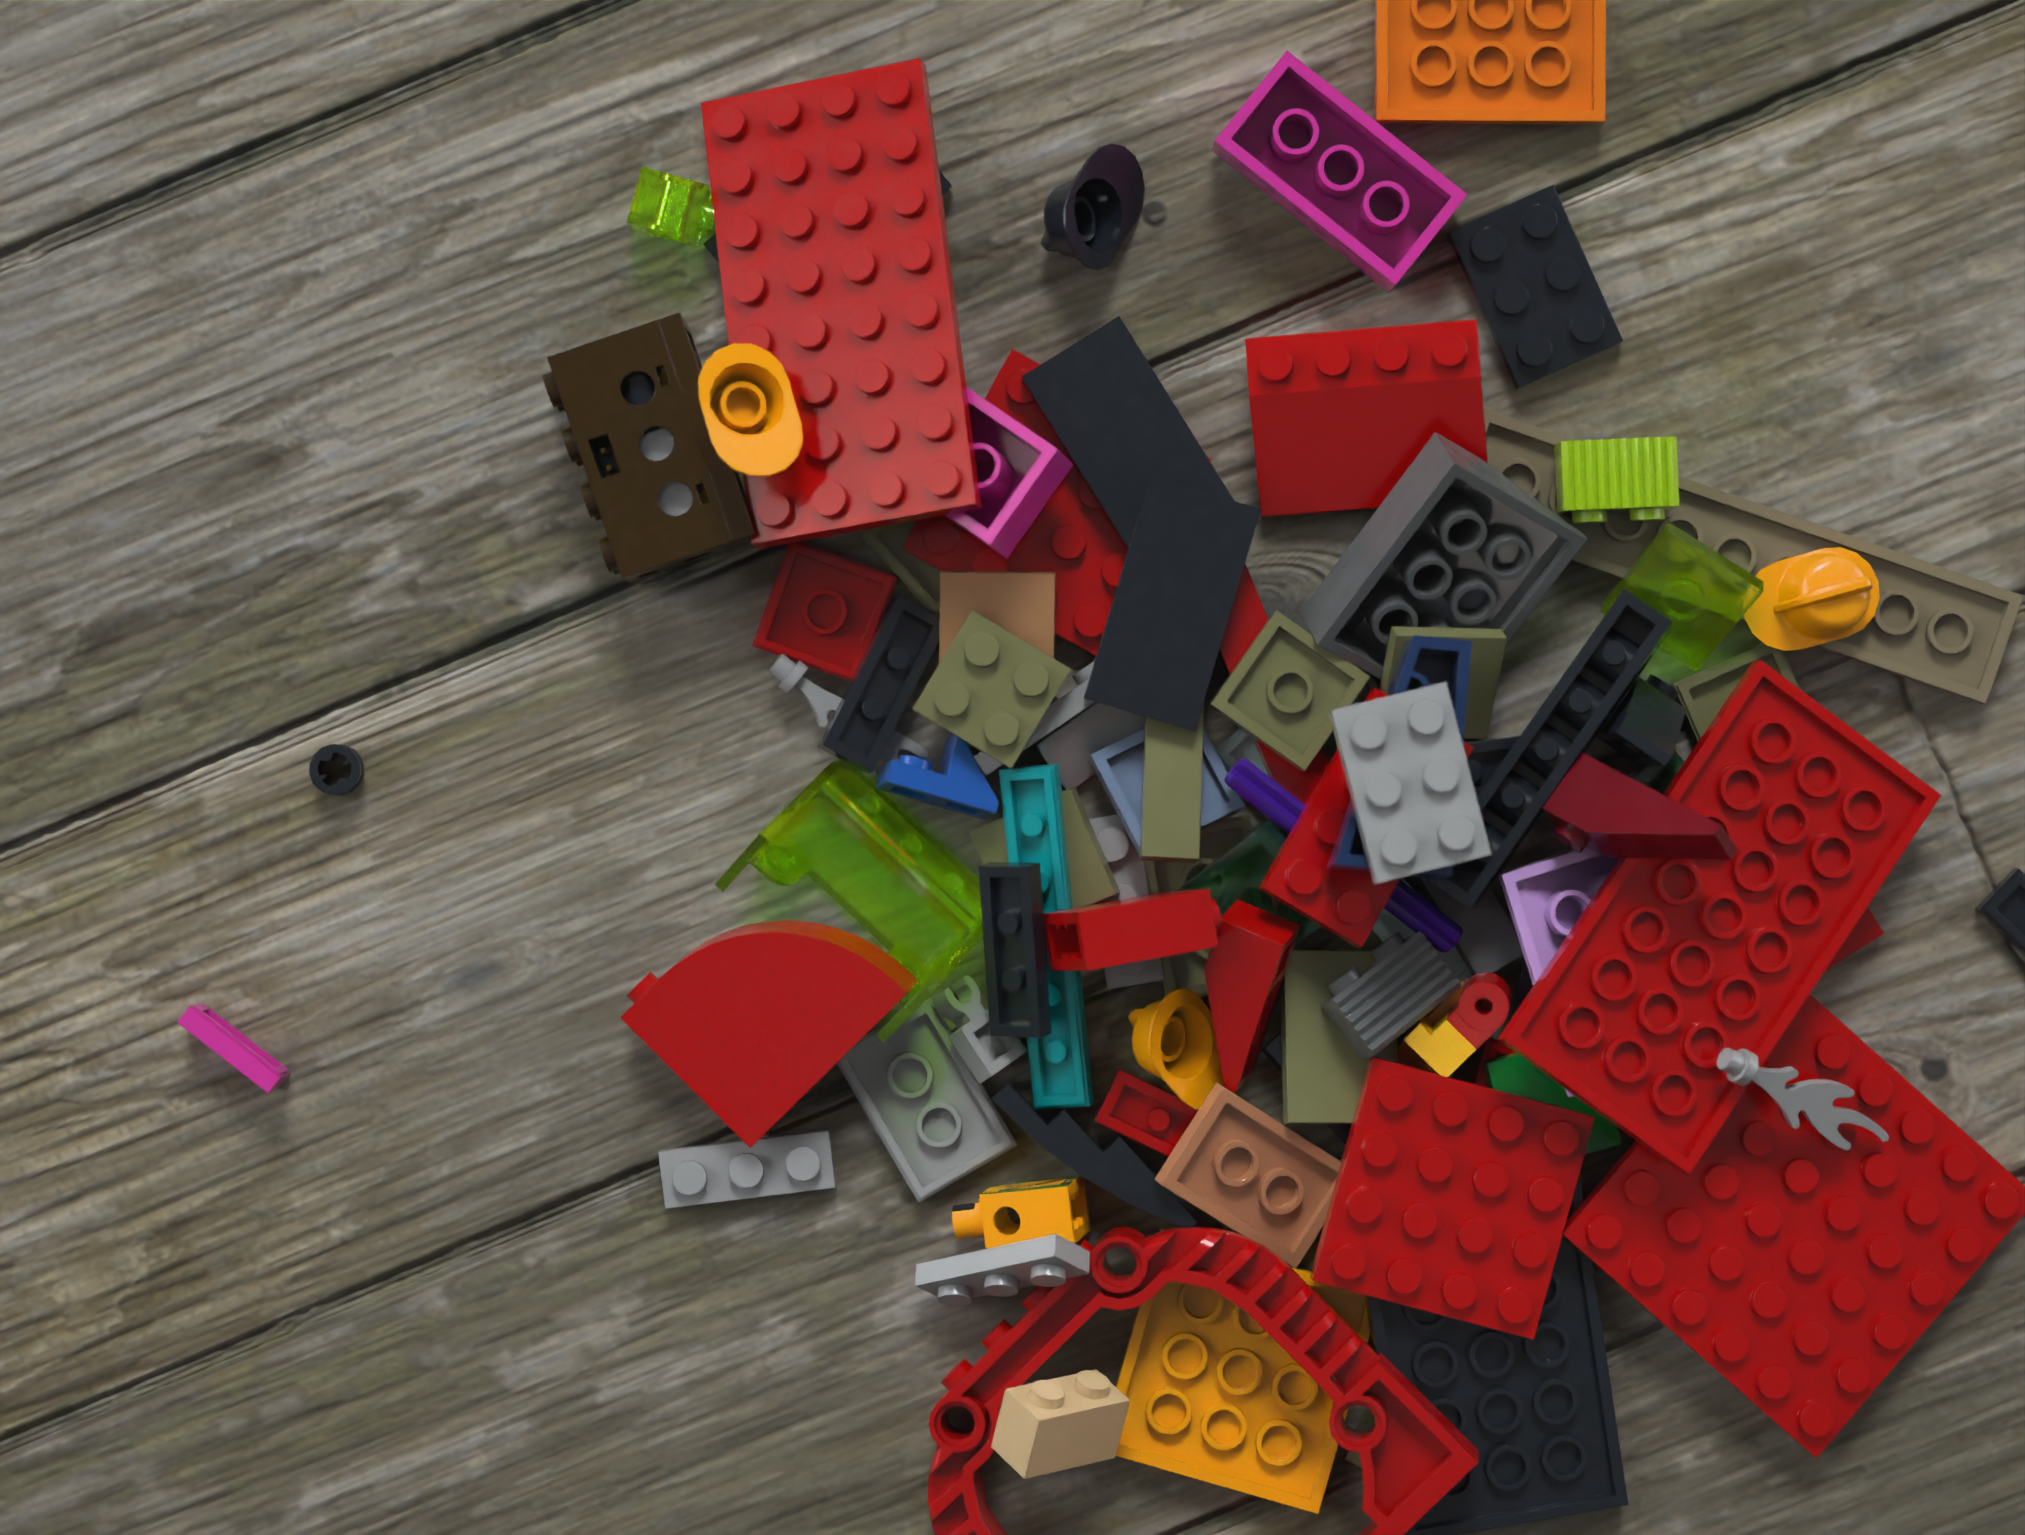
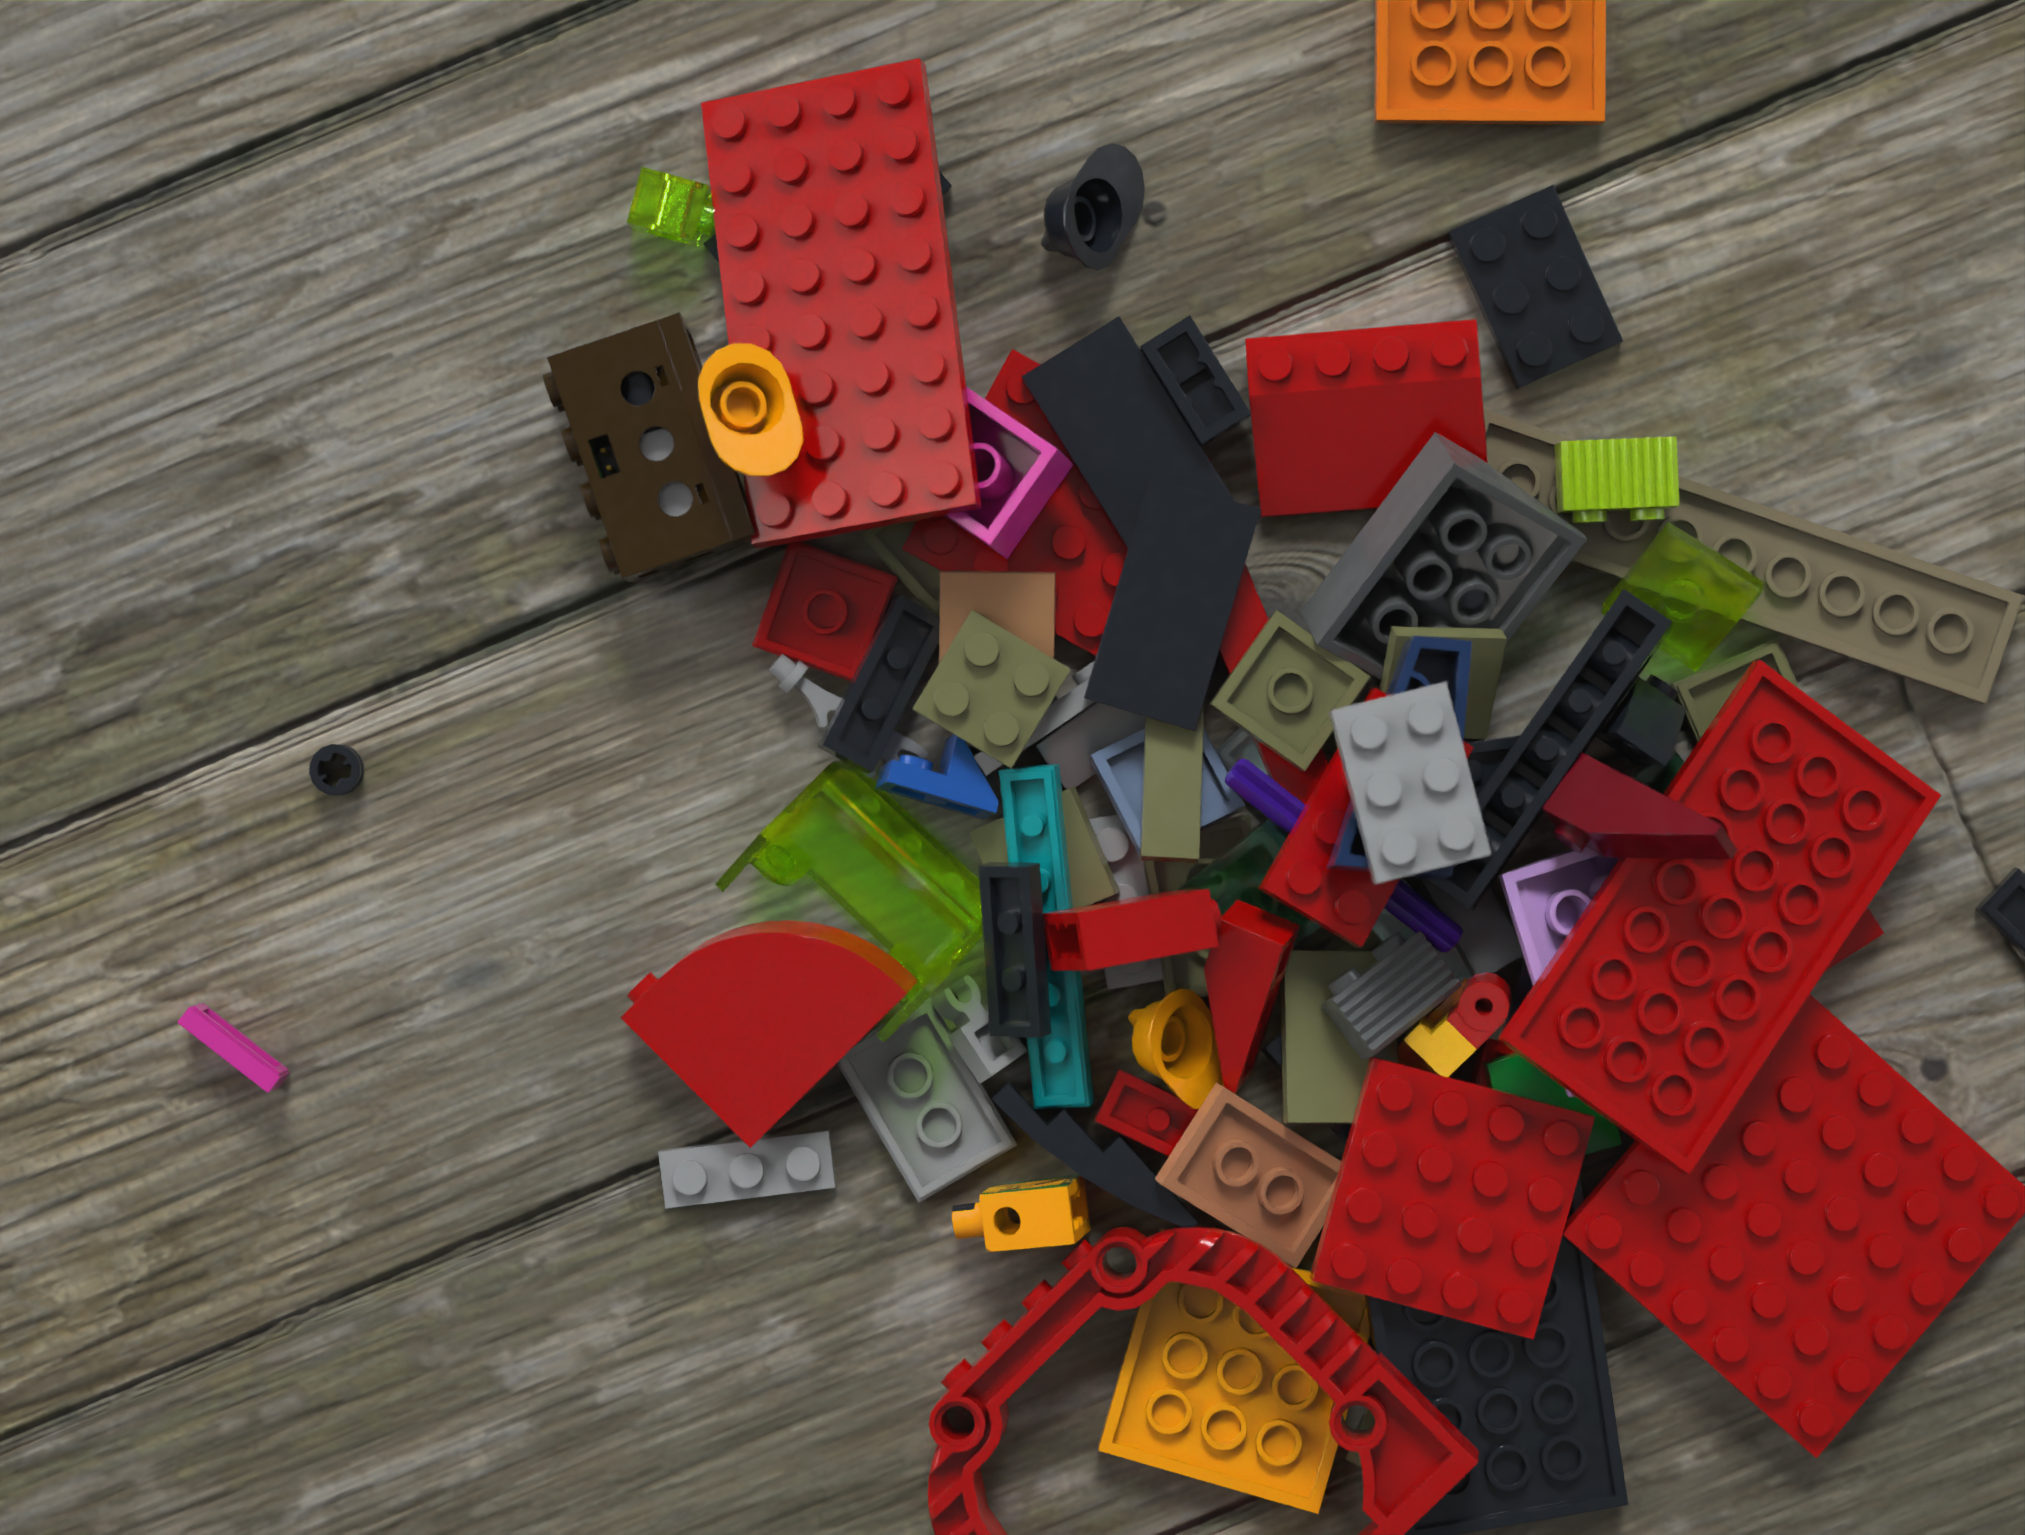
(1002, 1269): light grey plate -> none
(1060, 1423): tan brick -> none
(1195, 381): none -> black brick
(1338, 171): dark pink brick -> none
(1810, 1096): light grey piece -> none
(1813, 599): light orange piece -> none

